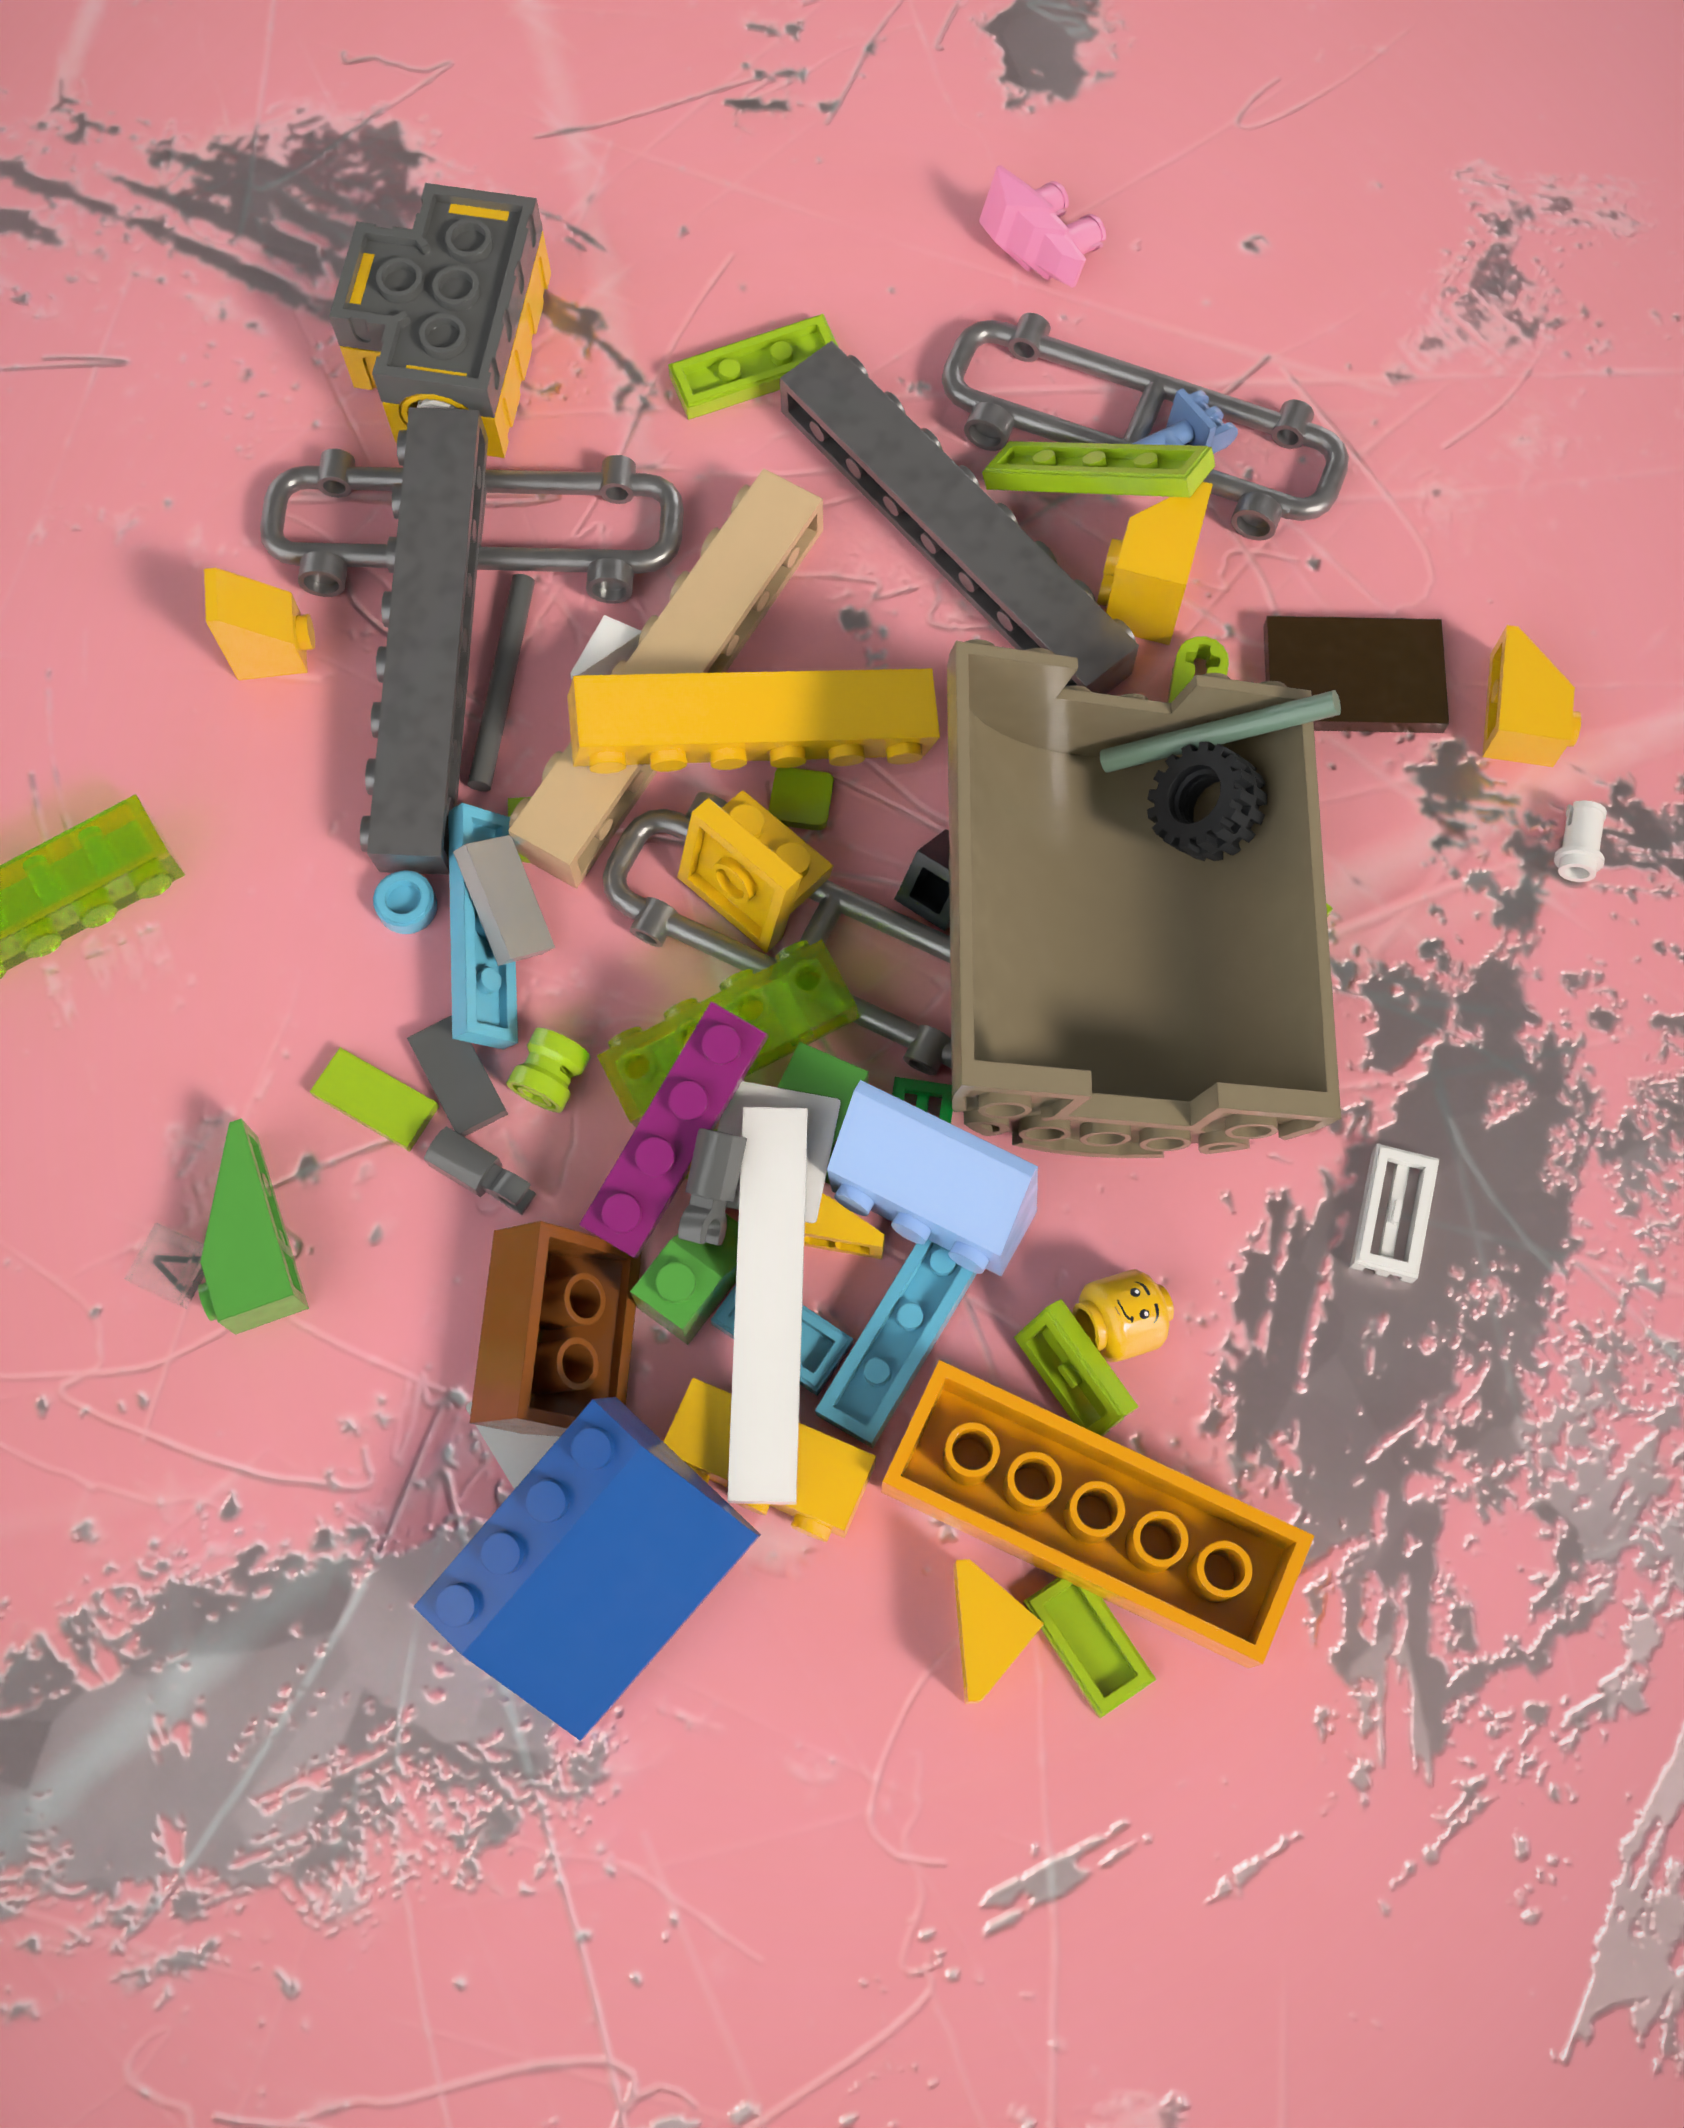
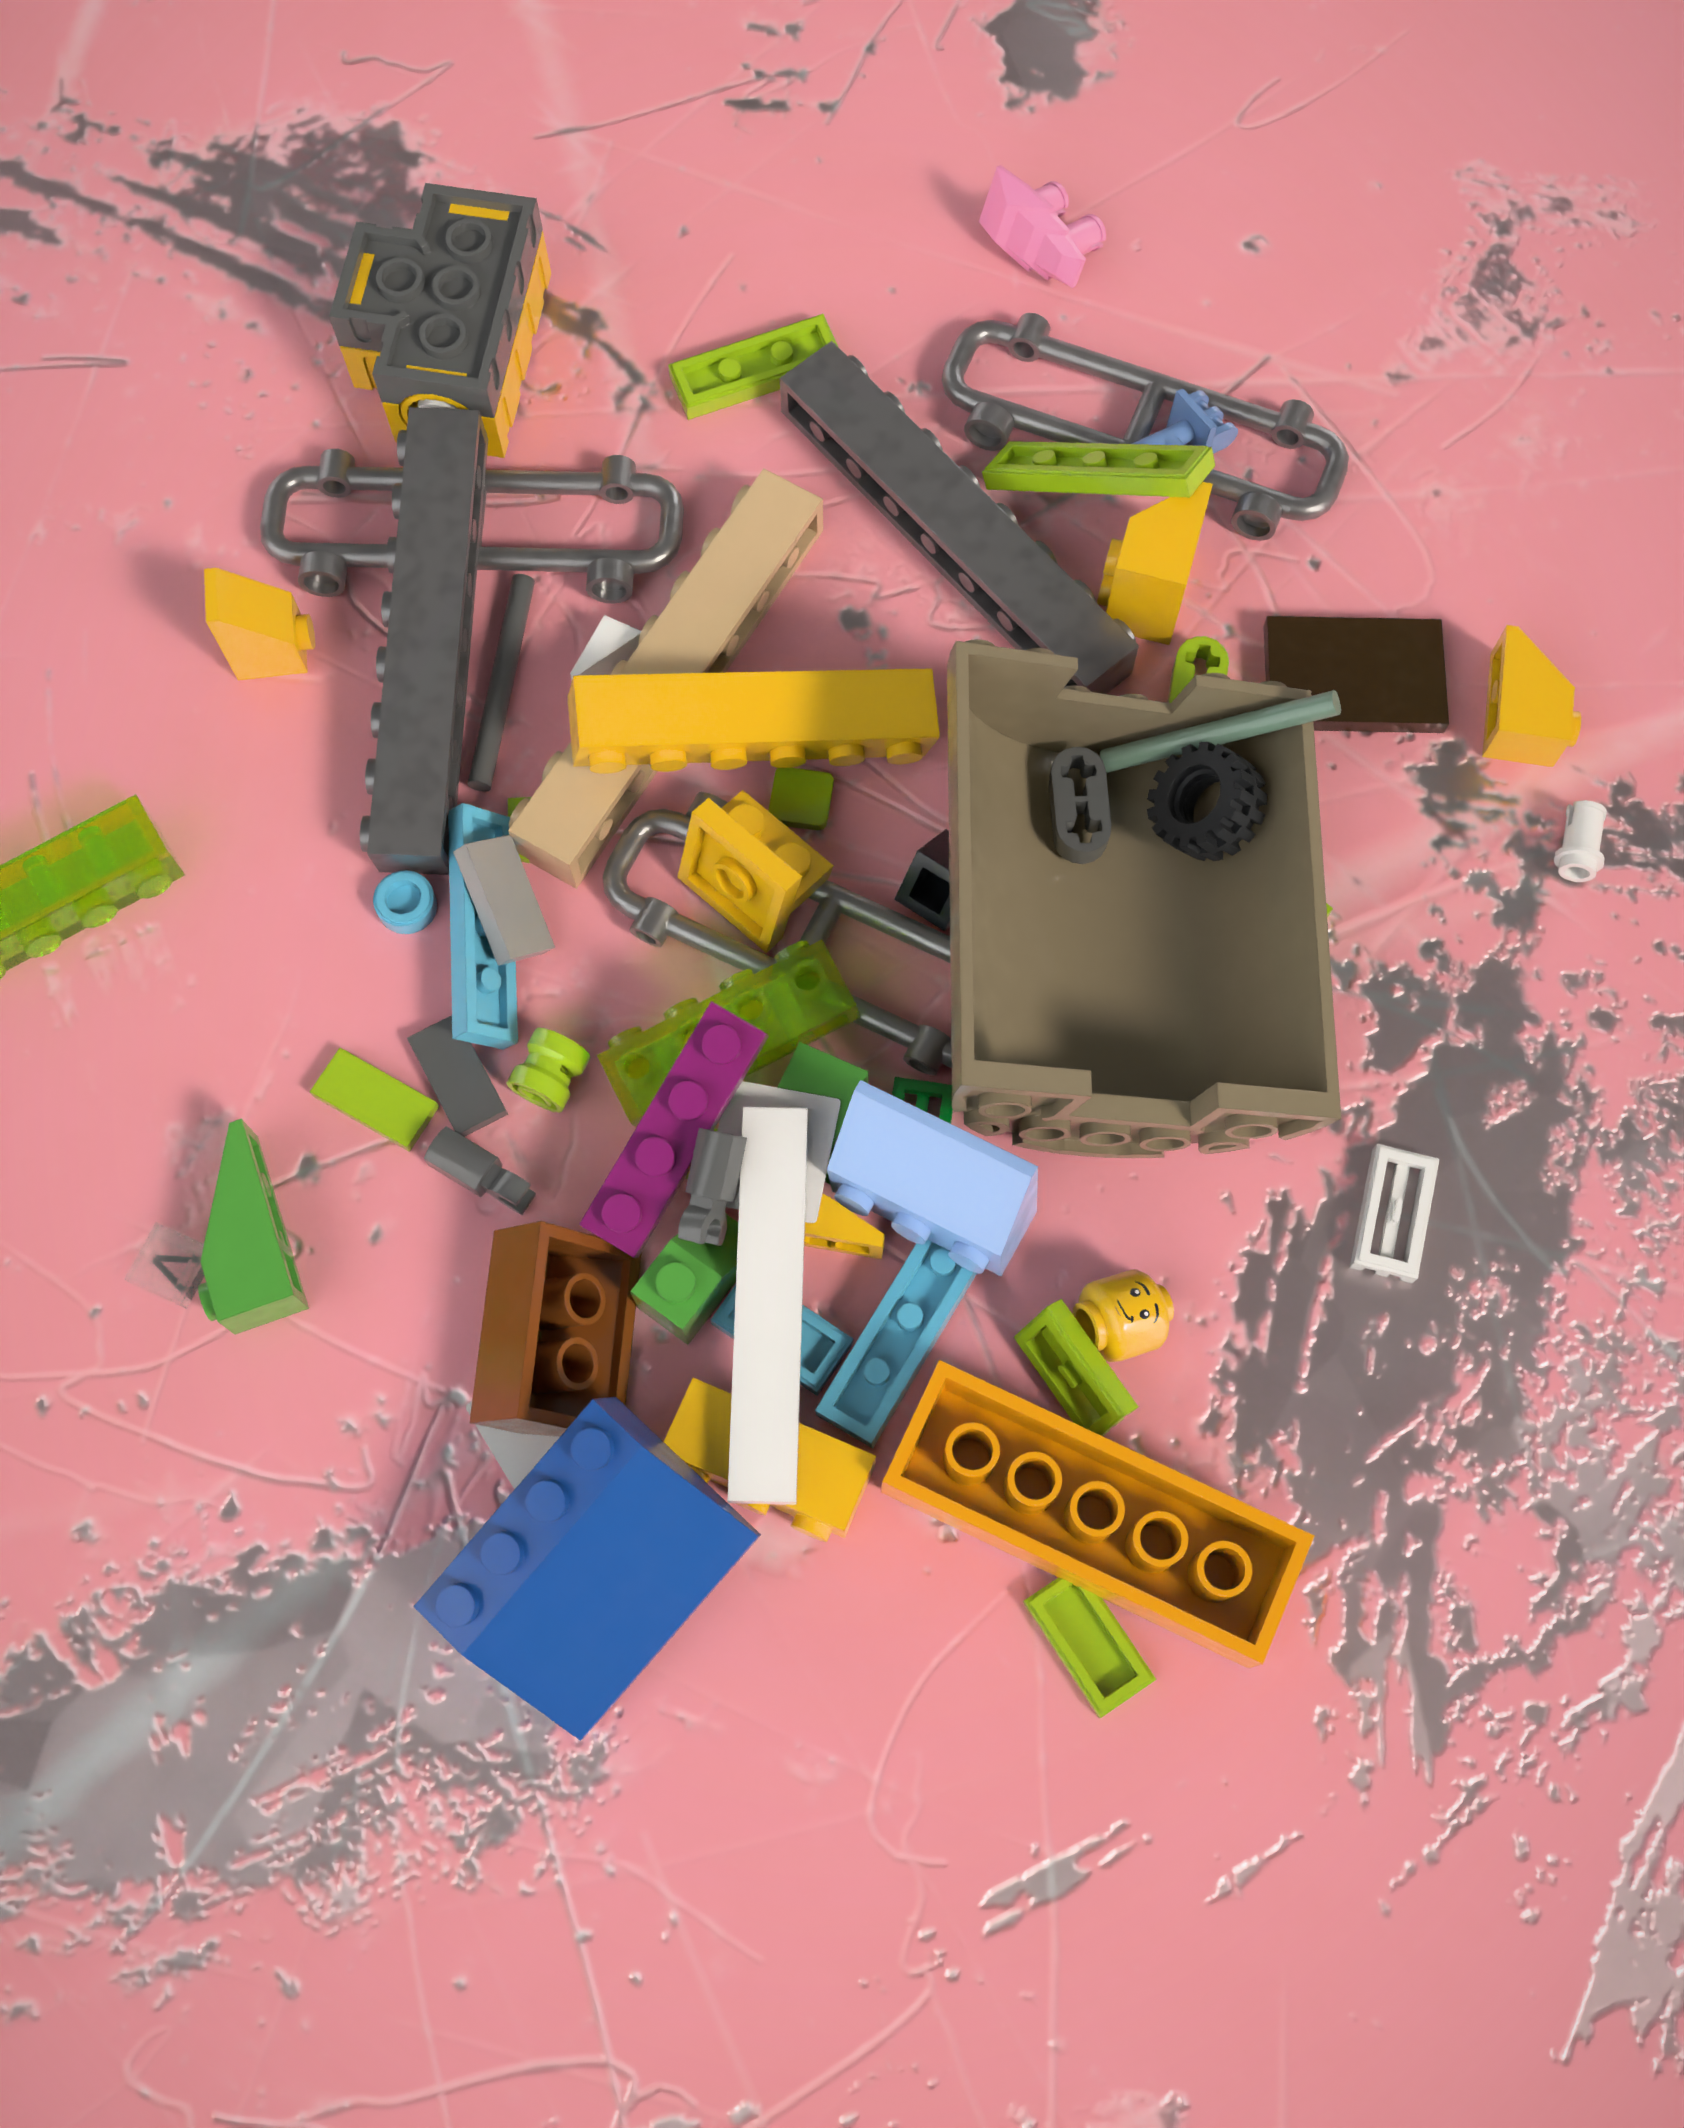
(990, 1629): yellow slope -> none
(1092, 803): none -> dark grey beam

